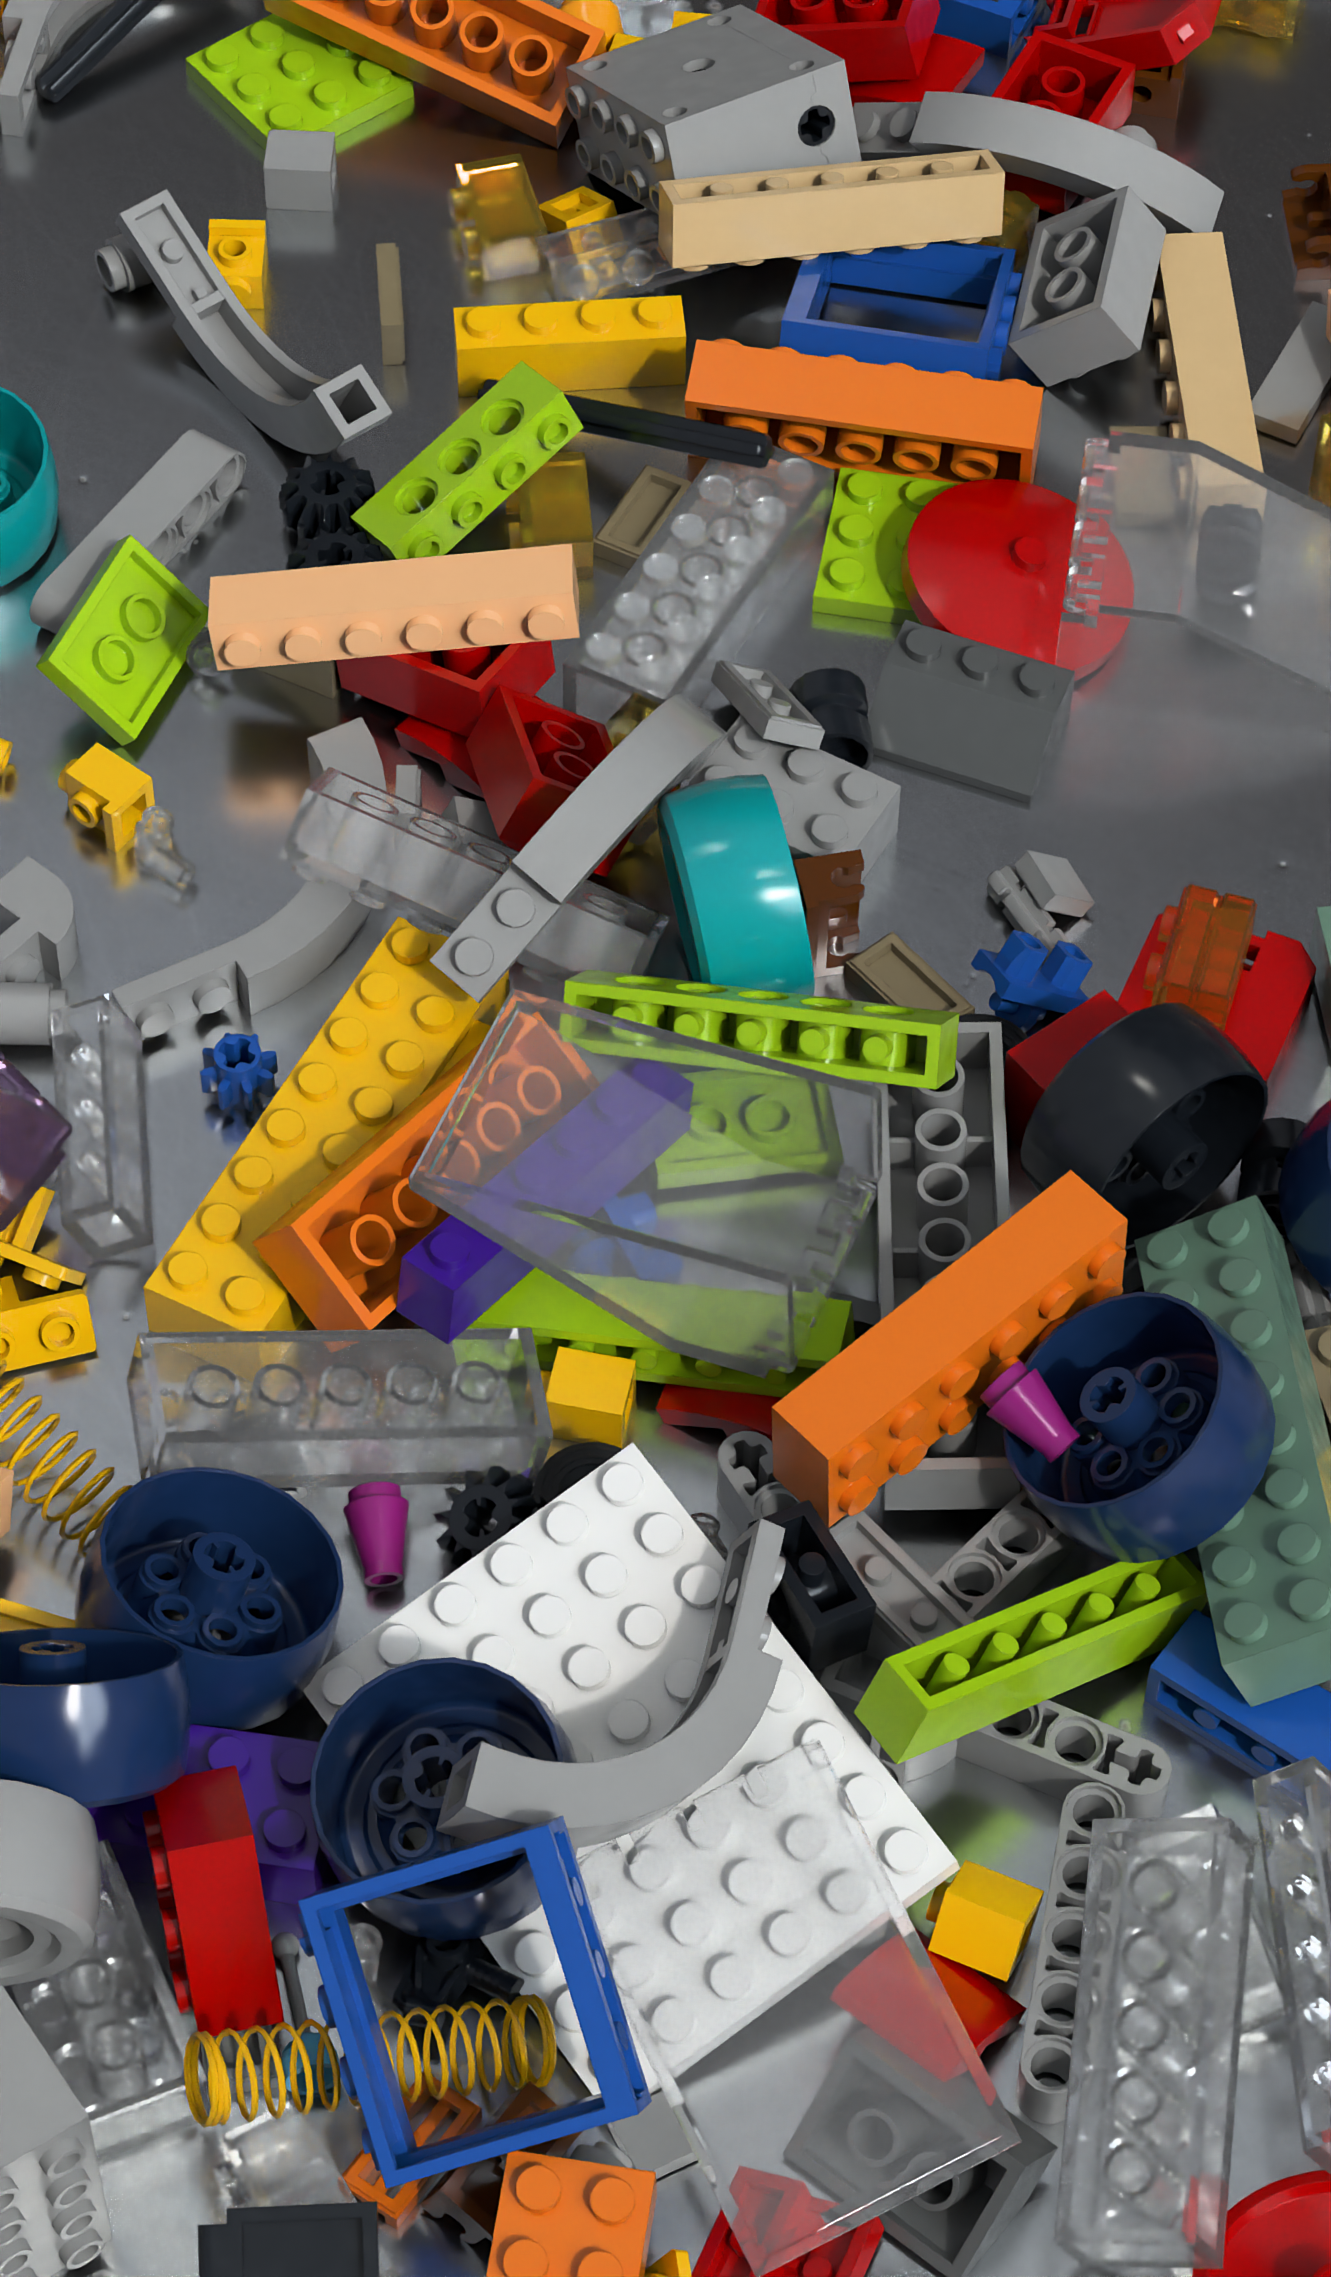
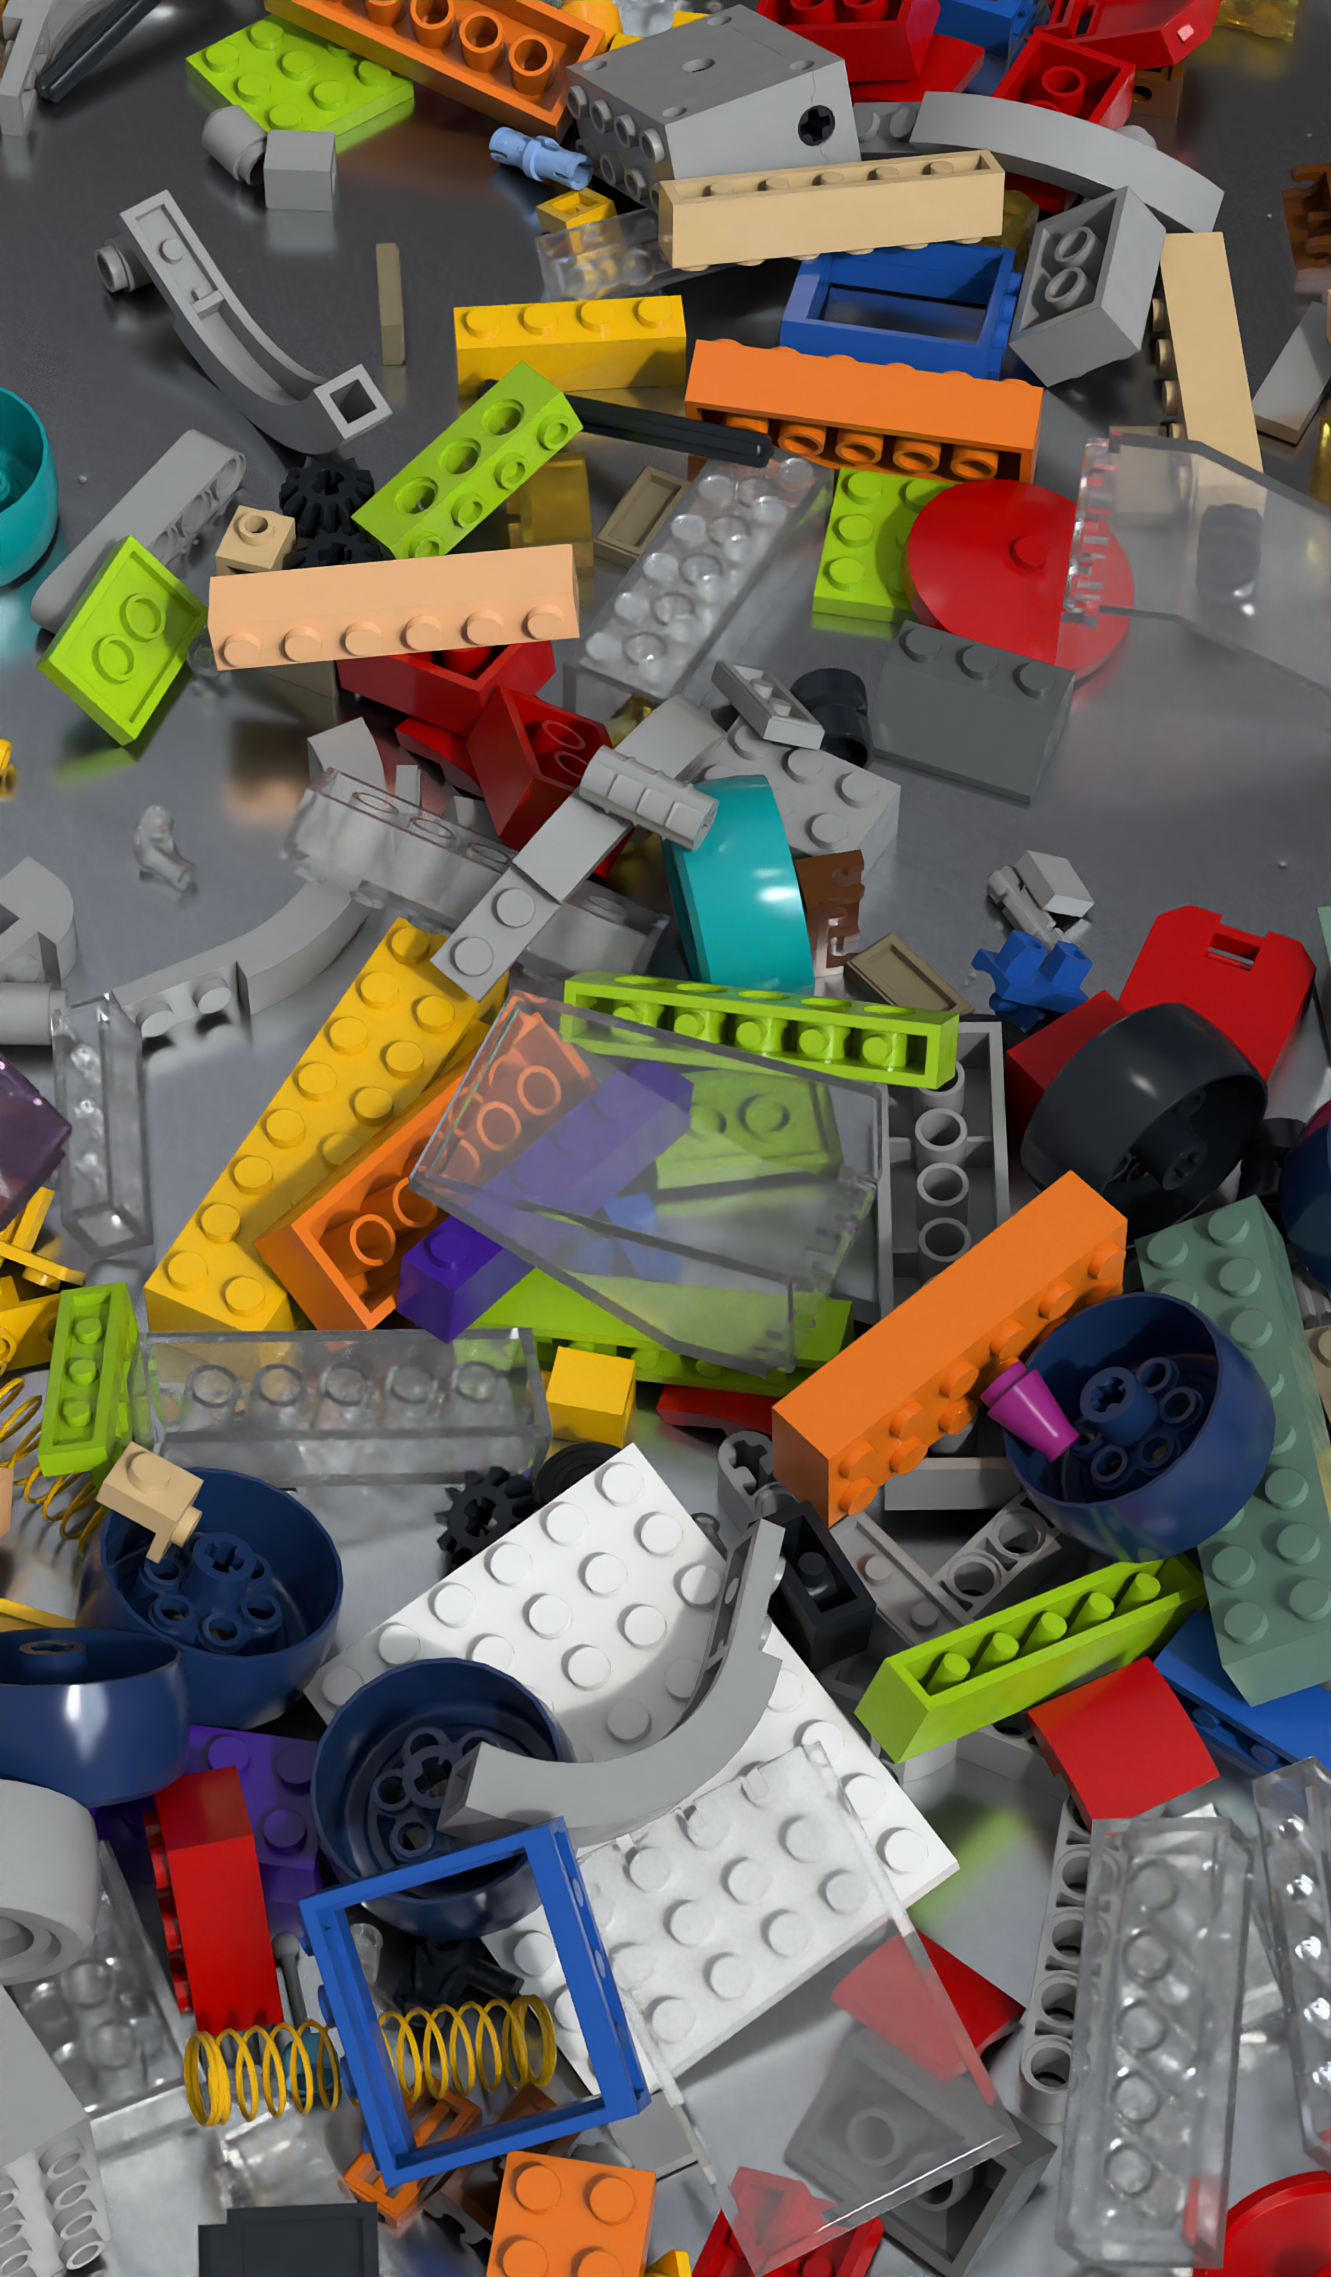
(87, 1392): none -> lime fence
(107, 793): yellow brick -> none
(154, 1496): none -> tan bracket
(236, 143): none -> light grey brick
(238, 1071): blue gear -> none
(241, 257): yellow brick -> none
(256, 542): none -> tan brick
(378, 1529): magenta cone -> none
(497, 216): clear yellow brick -> none
(541, 158): none -> light blue pin
(648, 798): none -> light grey axle
(983, 1919): yellow brick -> none
(1122, 1743): none -> red slope
(1203, 952): clear orange brick -> none

